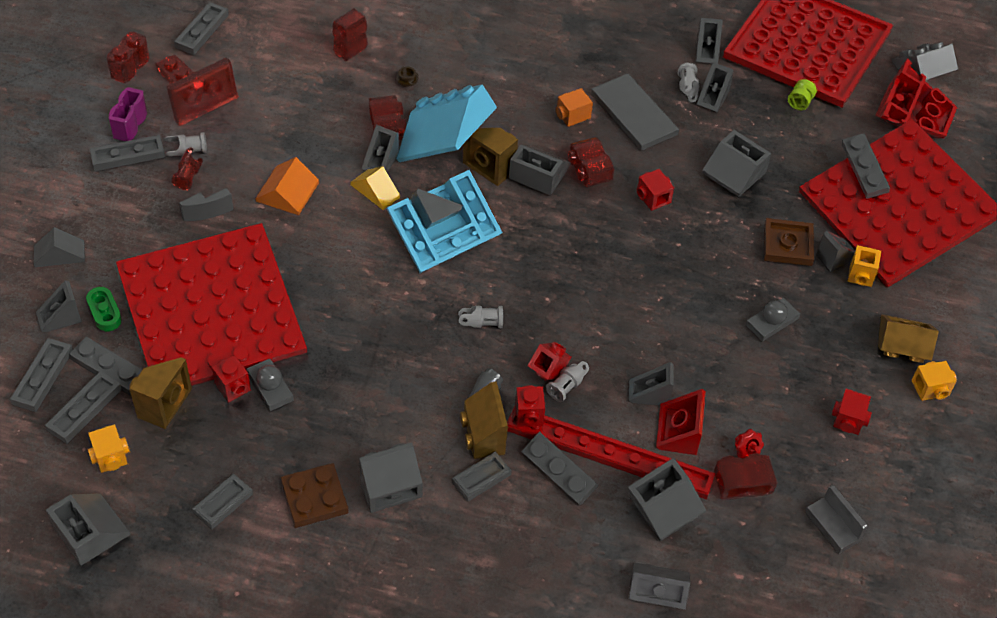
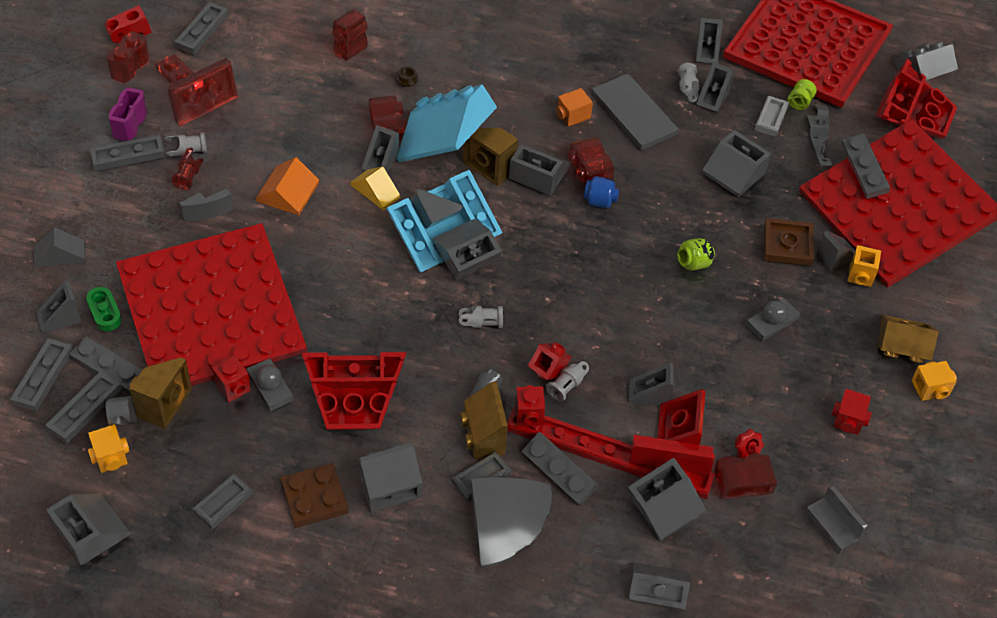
(120, 411): none -> dark grey leg
(126, 22): none -> red leg
(353, 388): none -> red wedge
(467, 248): none -> dark grey slope
(507, 515): none -> dark grey brick
(601, 192): none -> blue head
(655, 189): red brick -> none
(658, 451): none -> red panel
(696, 254): none -> lime head
(771, 116): none -> light grey tile
(821, 132): none -> dark grey piece

